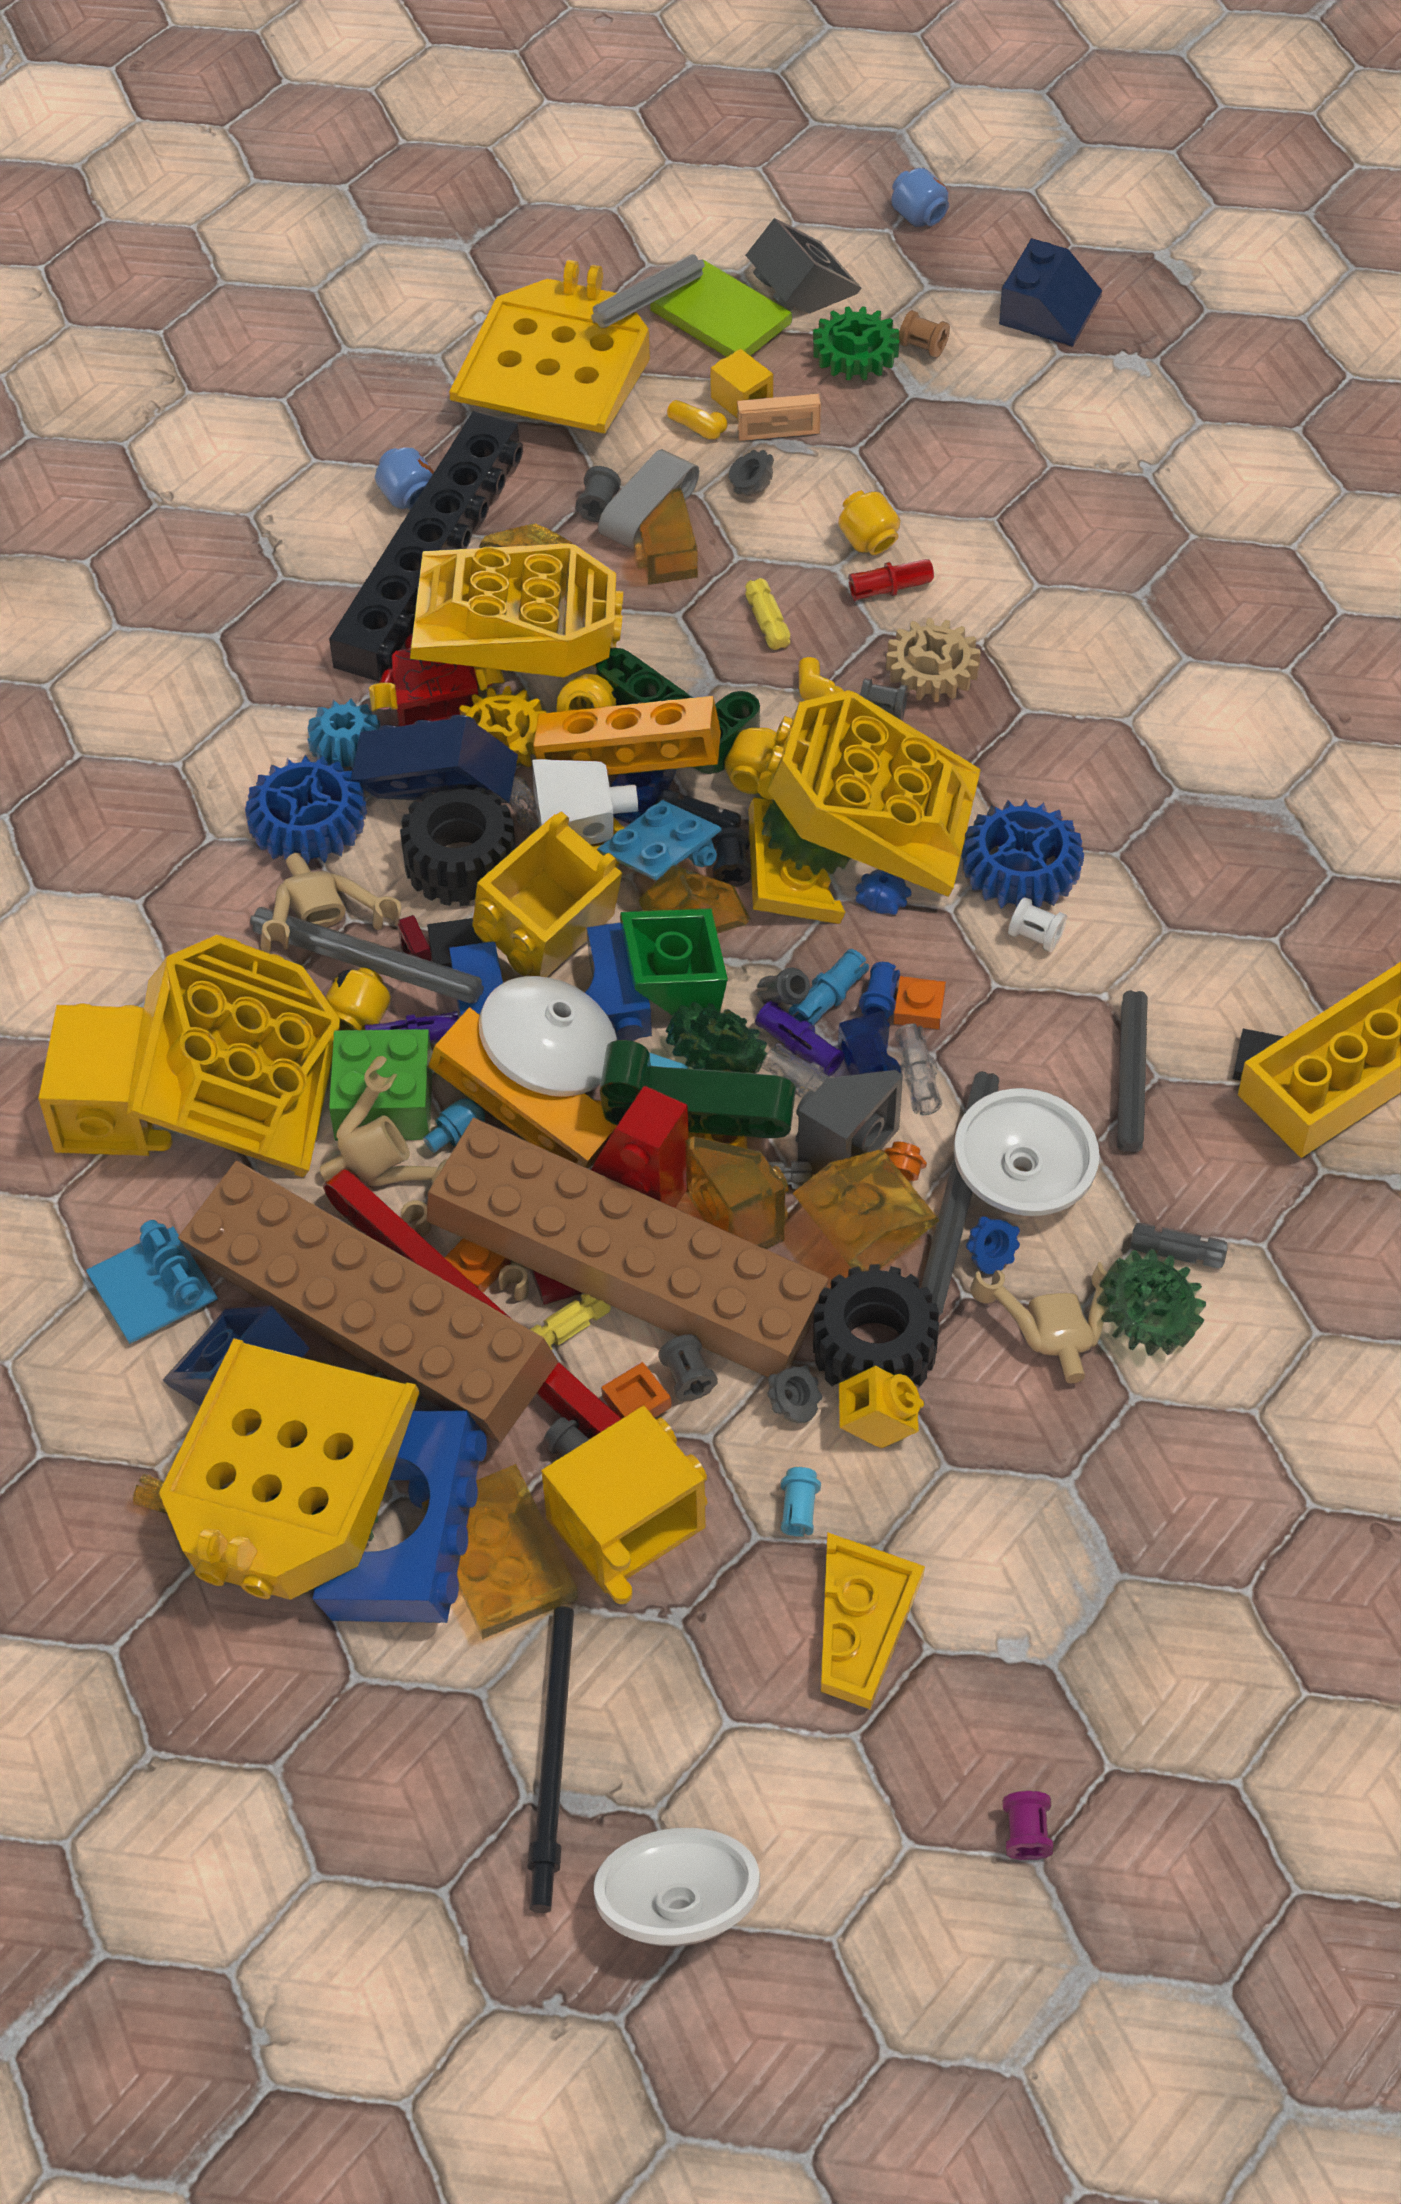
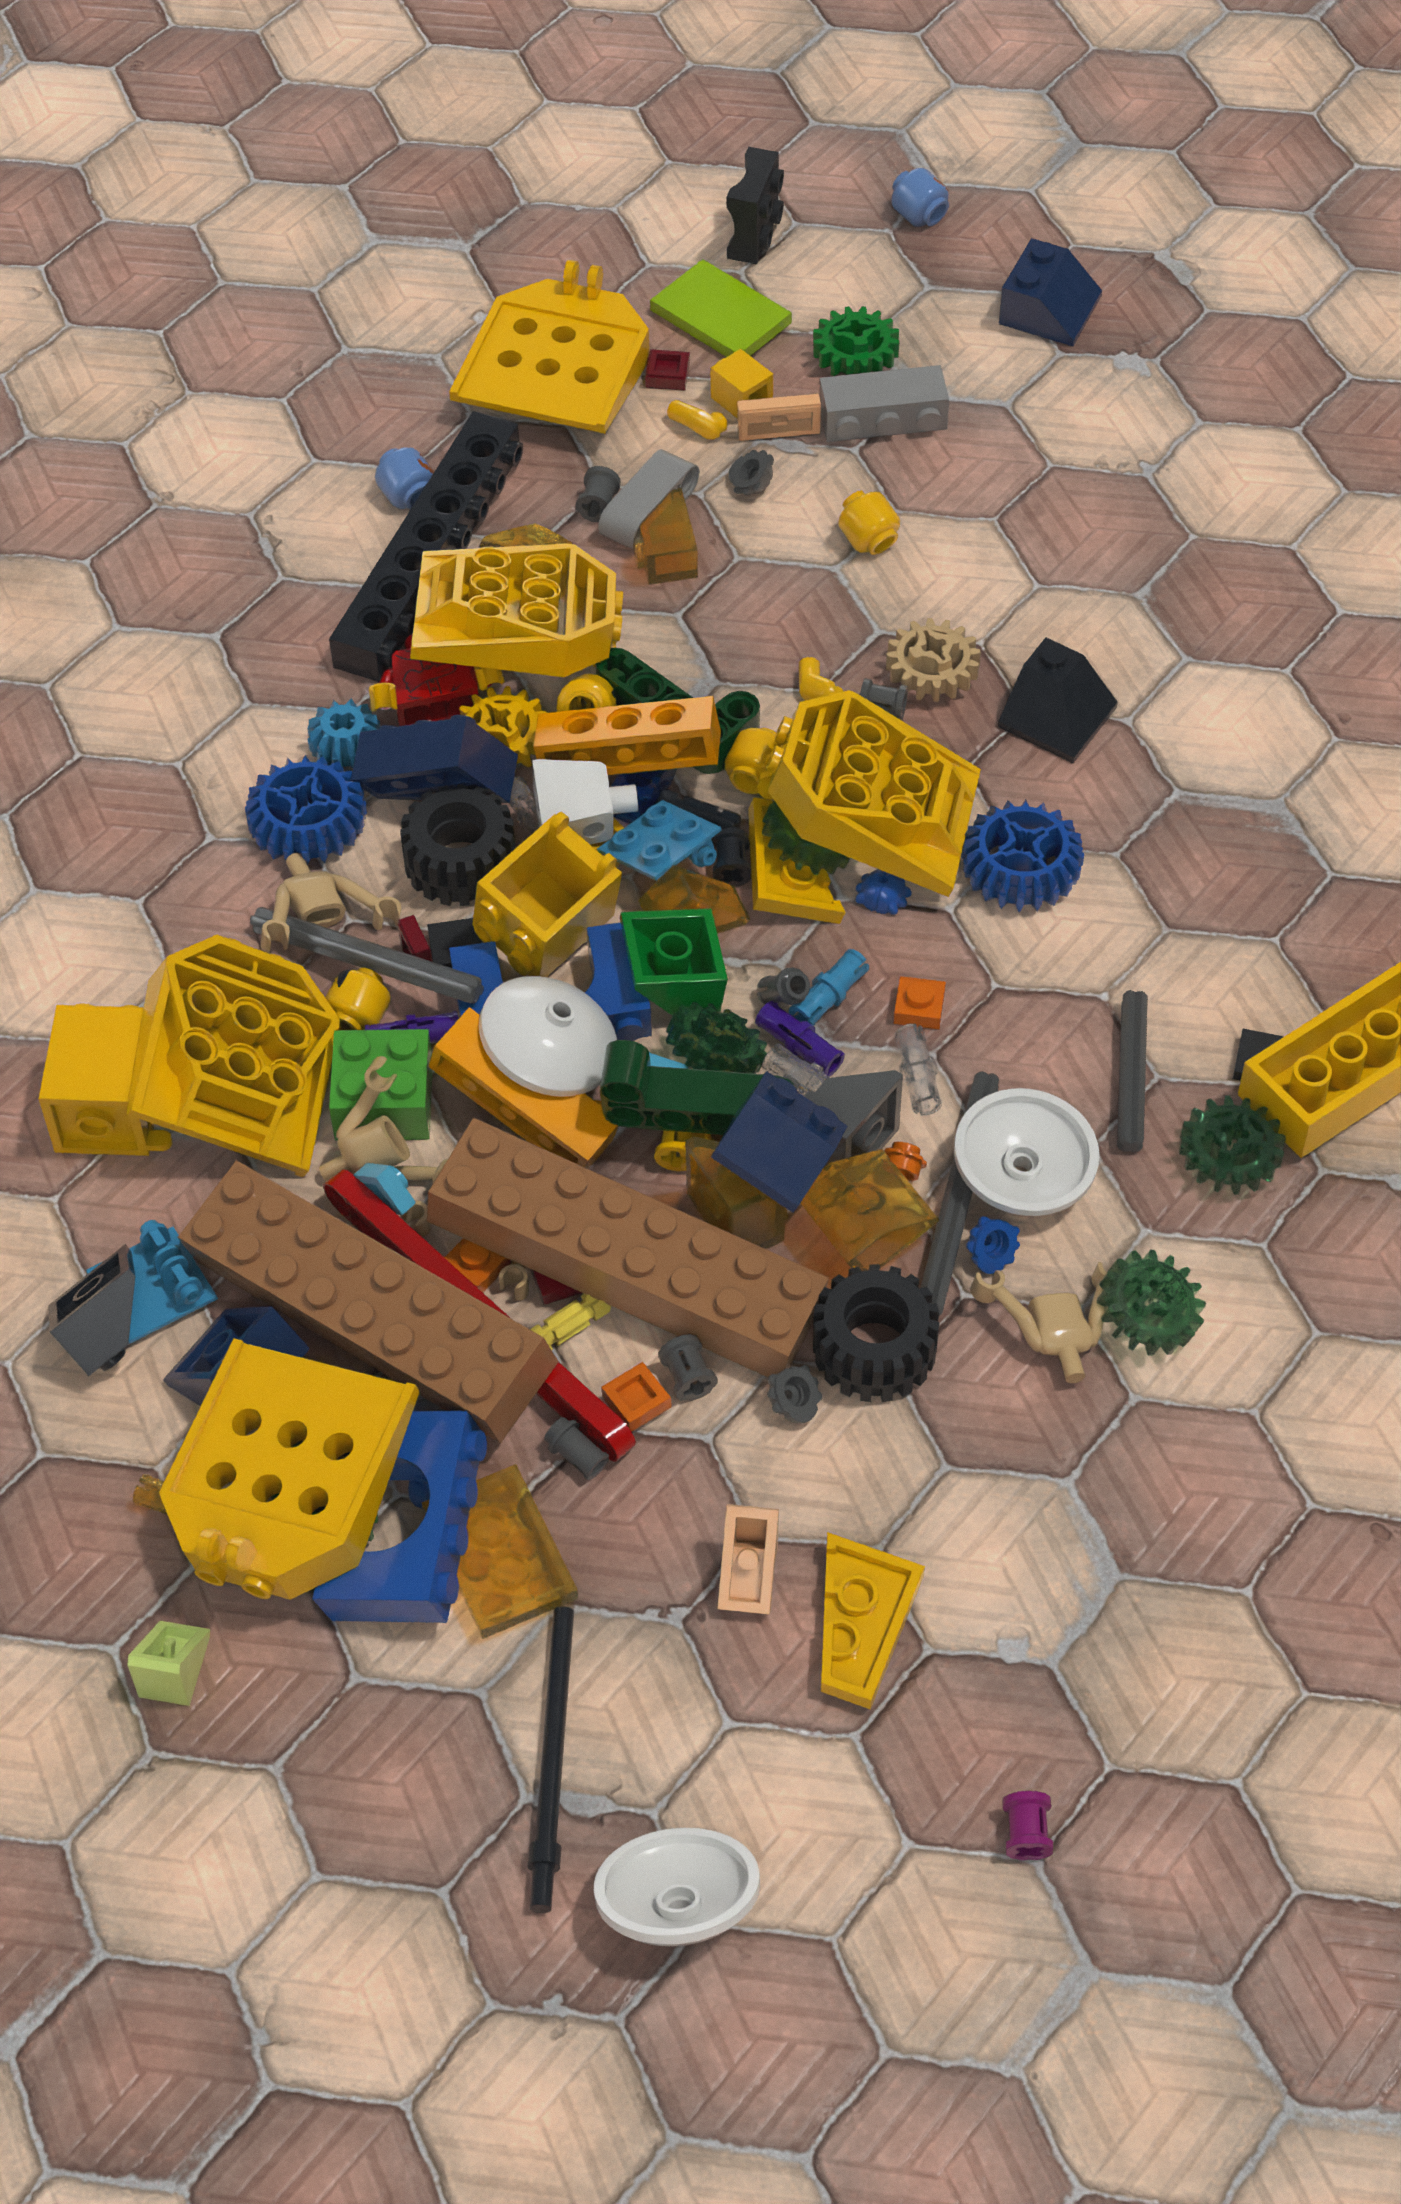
(96, 1313): none -> black slope
(169, 1662): none -> yellowish green slope
(388, 1185): none -> medium azure plate
(453, 1123): dark azure cylinder -> none
(625, 1499): yellow container -> none
(647, 291): light grey axle -> none
(649, 1148): red wedge -> none
(667, 369): none -> dark red tile
(748, 1559): none -> light nougat slope
(755, 205): none -> black brick
(767, 614): light yellow axle -> none
(779, 1141): none -> dark blue slope
(799, 269): dark grey slope -> none
(800, 1490): medium azure pin -> none
(865, 1044): clear blue leg -> none
(879, 1406): yellow brick -> none
(880, 990): blue pin -> none
(884, 403): none -> light grey brick
(890, 579): red axle -> none
(924, 333): medium nougat bush -> none
(1037, 924): white bush -> none
(1057, 701): none -> black slope
(1179, 1244): dark grey axle -> none
(1250, 1158): none -> clear green gear

